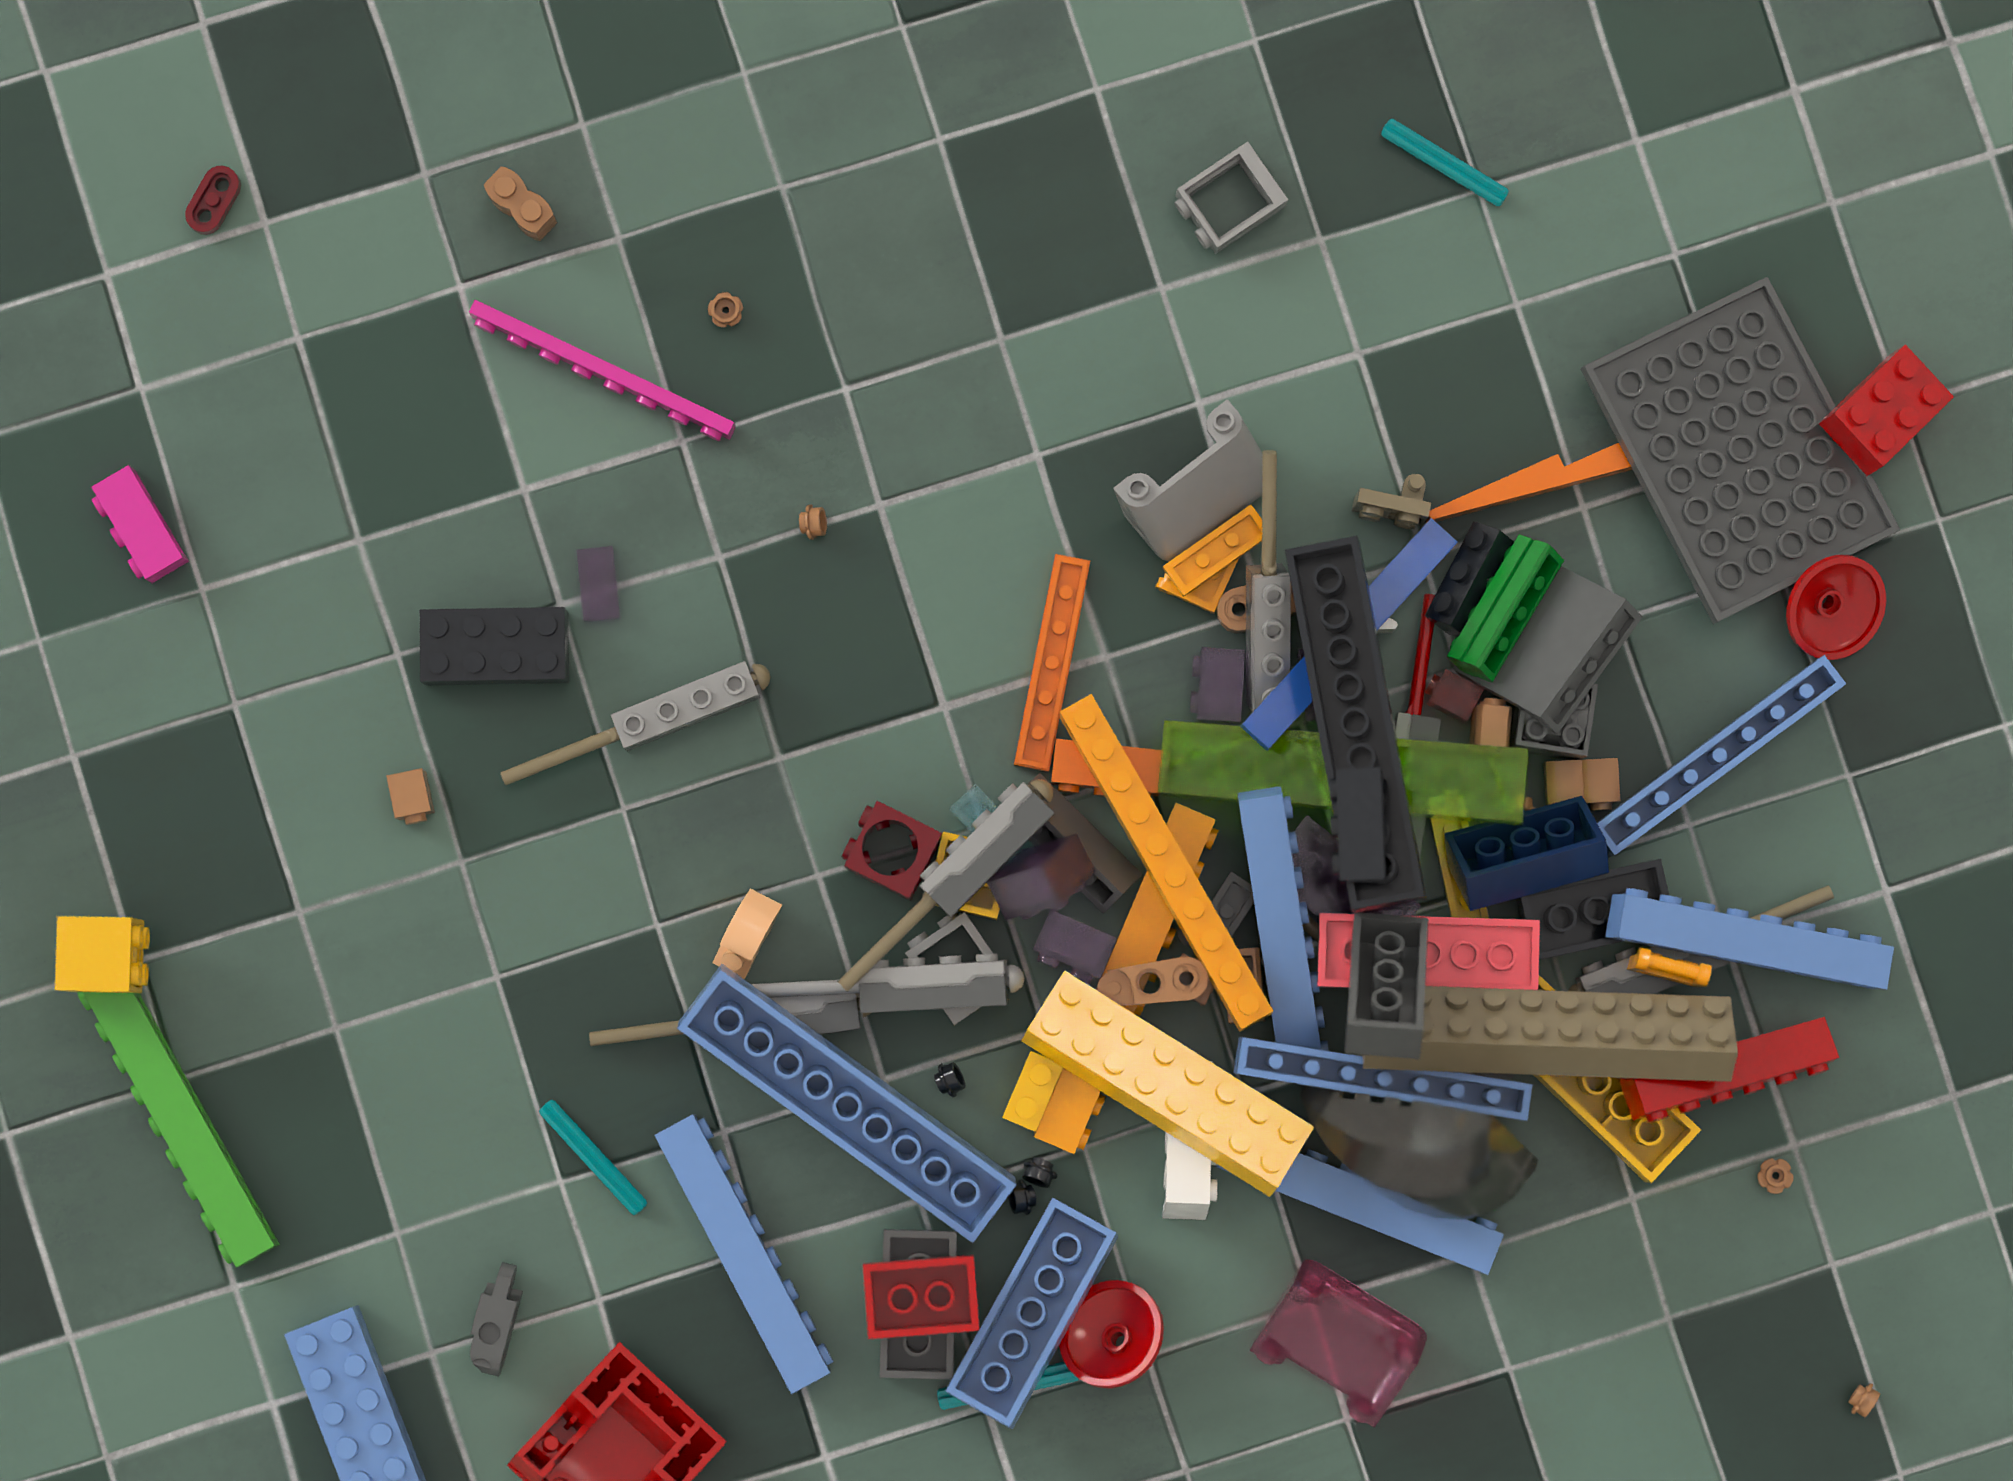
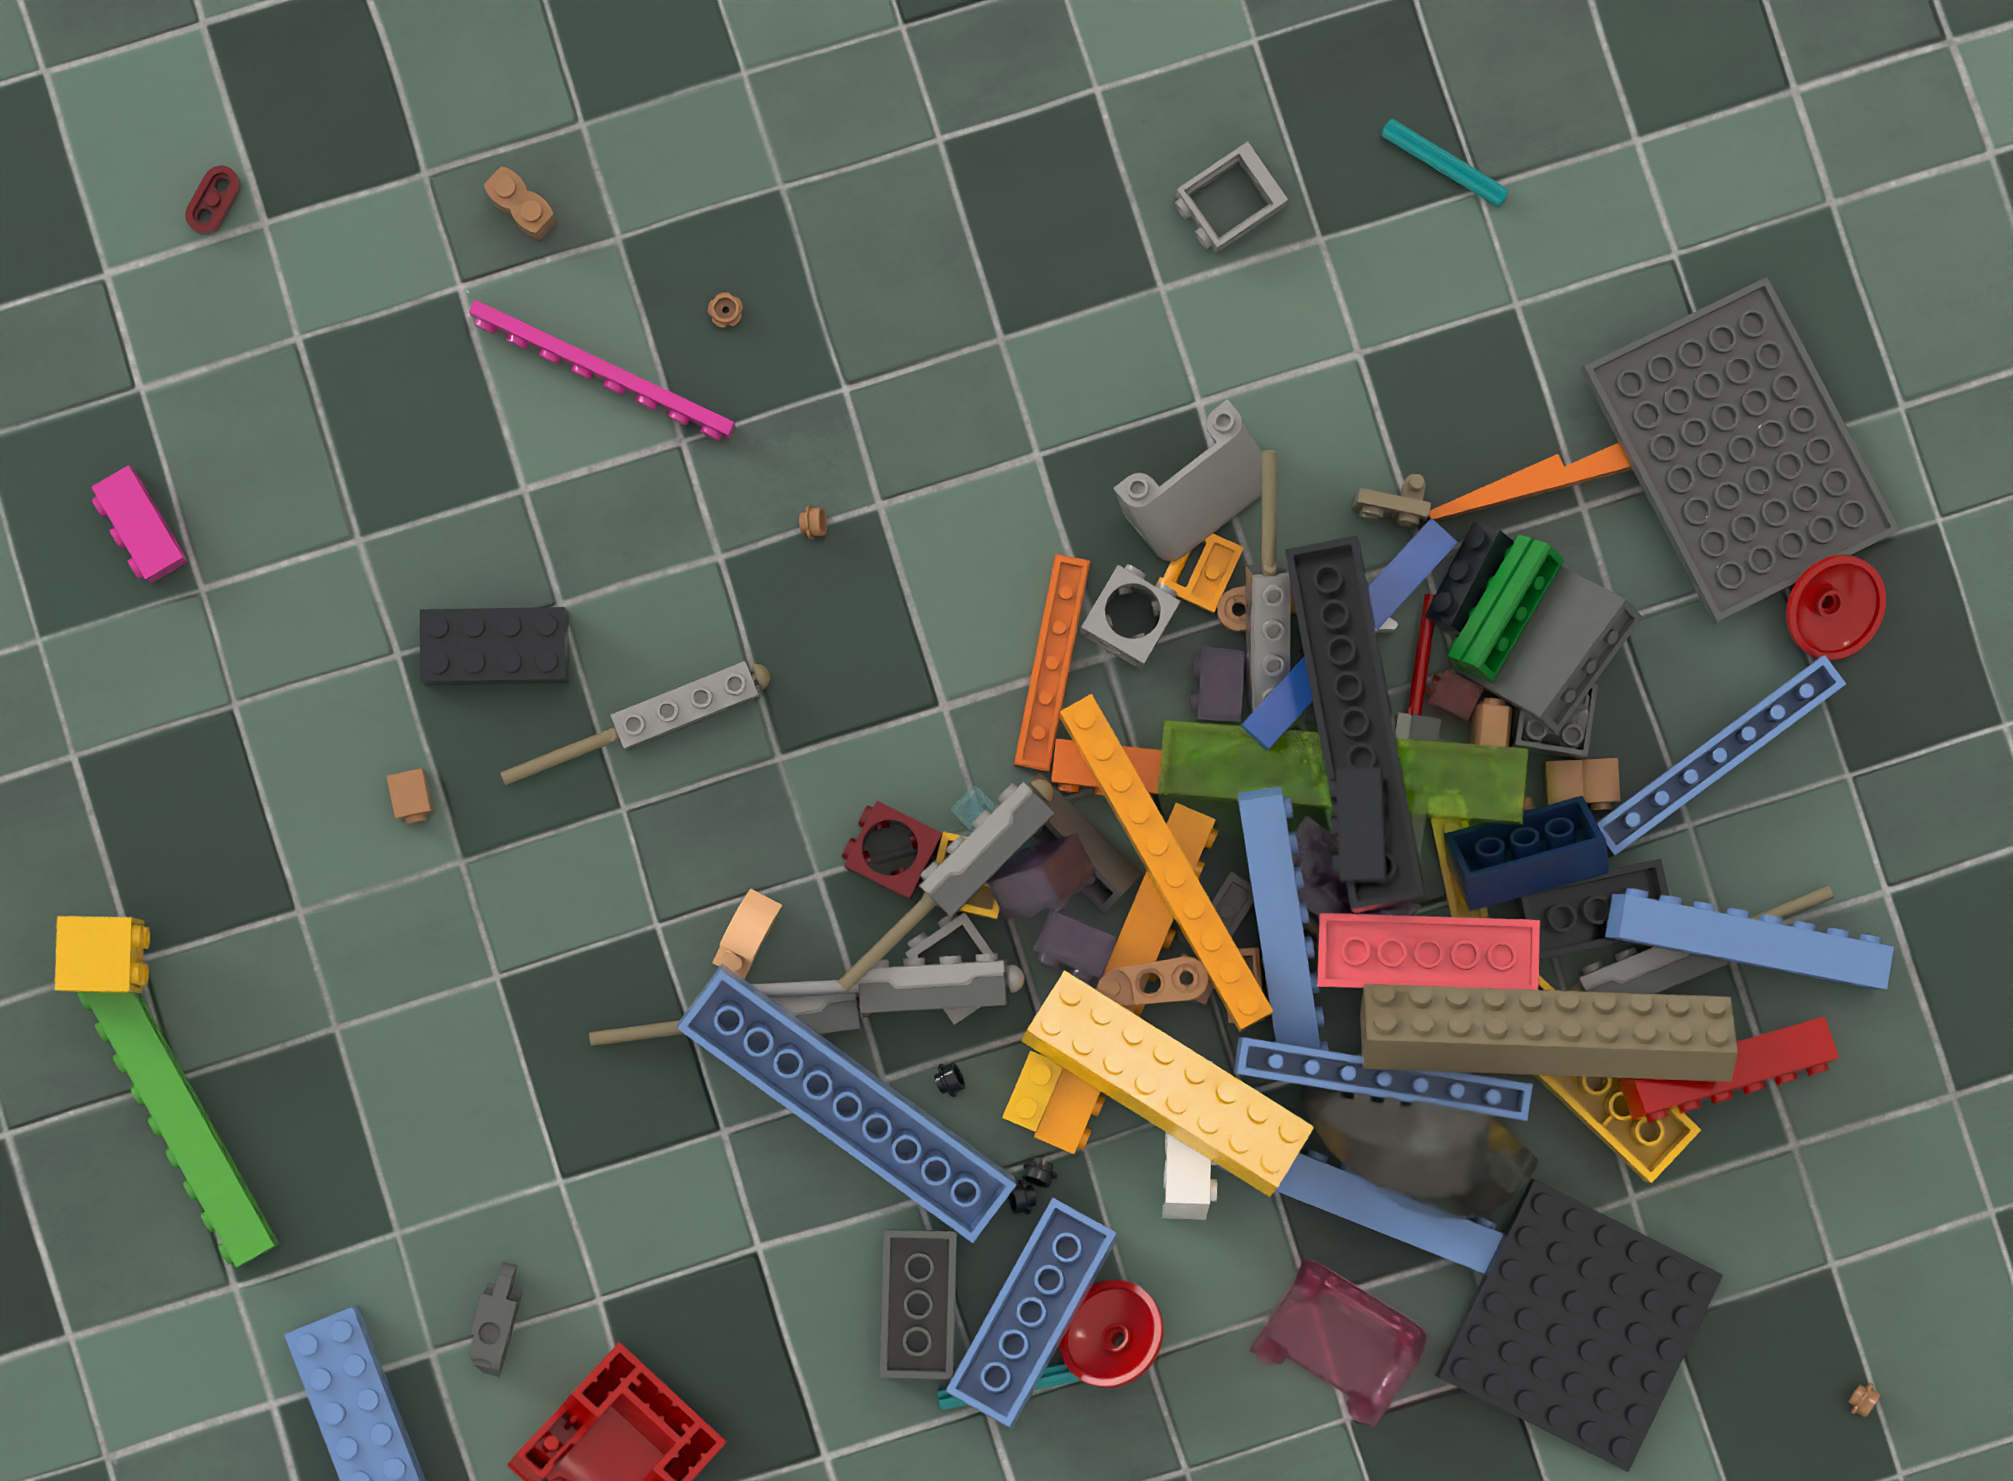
(593, 1157): teal axle -> none
(598, 584): clear purple plate -> none
(743, 1253): medium blue brick -> none
(921, 1296): red brick -> none
(1137, 648): none -> light grey brick
(1215, 551): light orange plate -> none
(1386, 985): dark grey brick -> none
(1579, 1325): none -> black plate
(1670, 969): light orange plate -> none
(1765, 1174): medium nougat plate -> none
(1886, 410): red brick -> none

